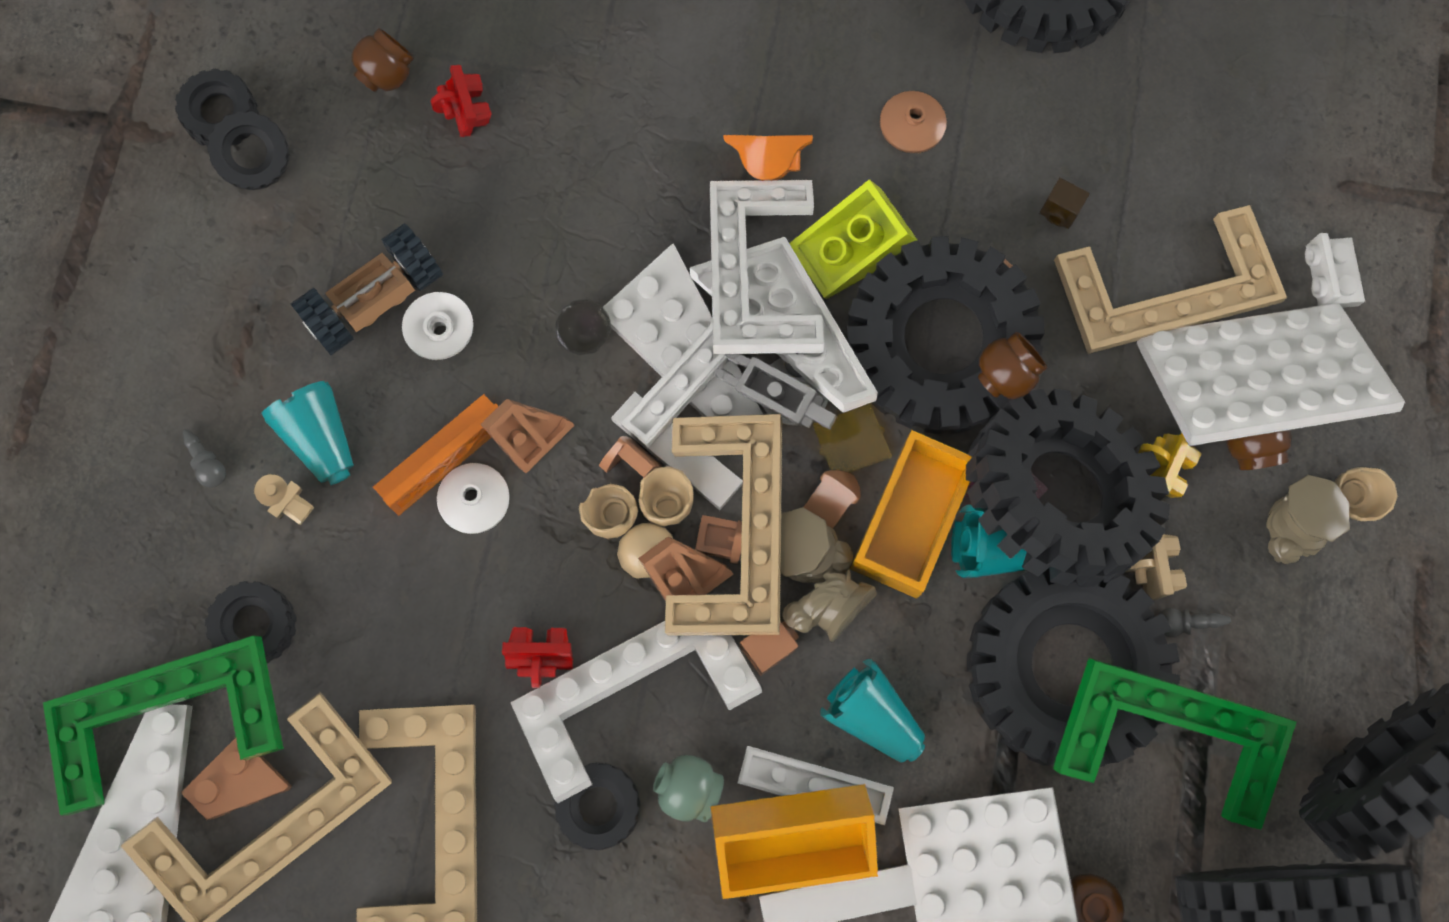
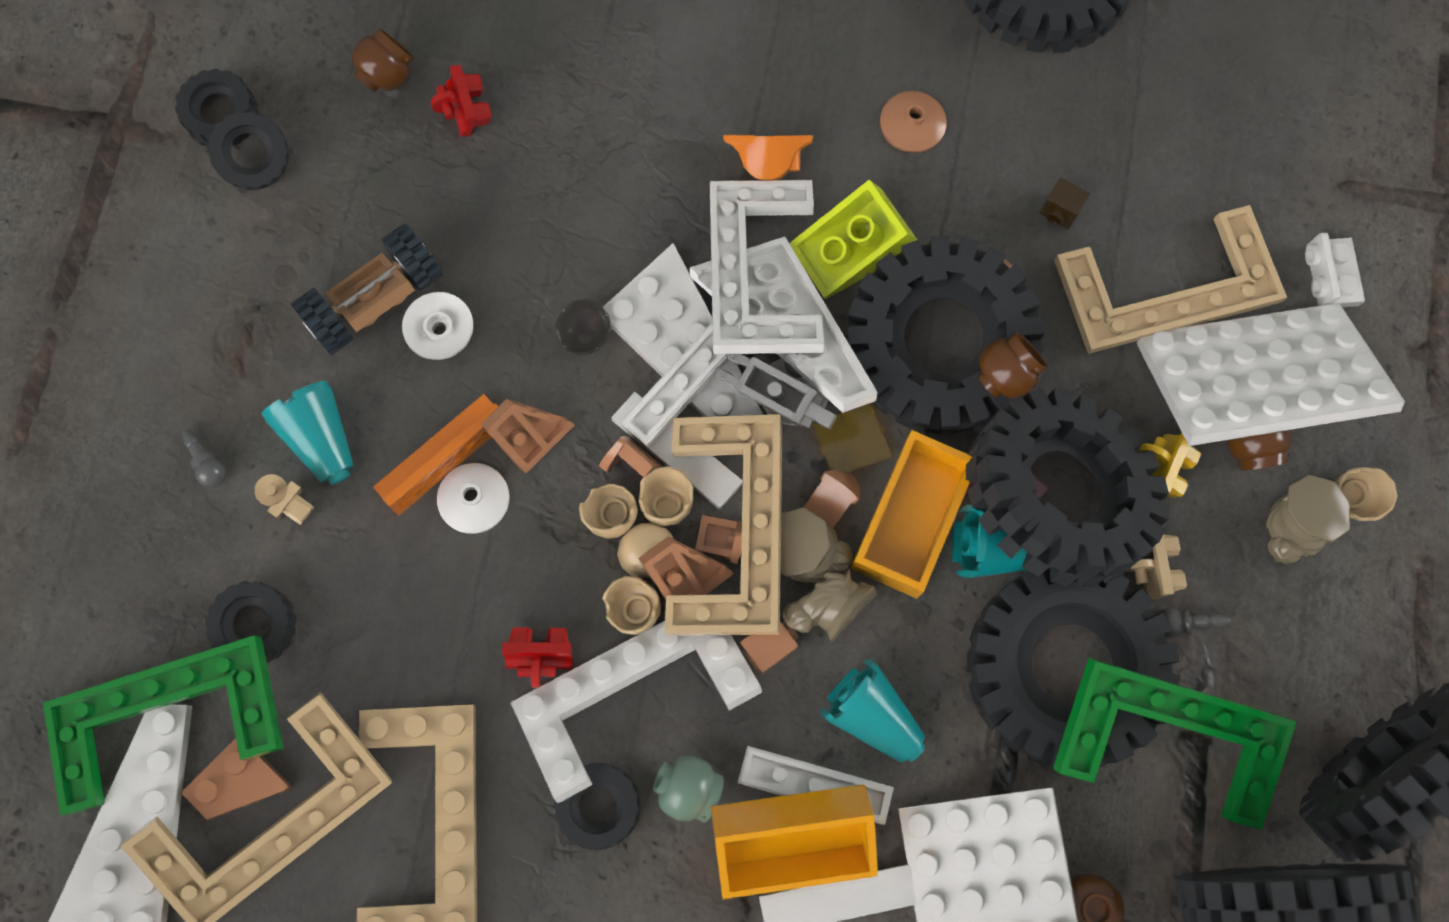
(632, 605): none -> tan hair

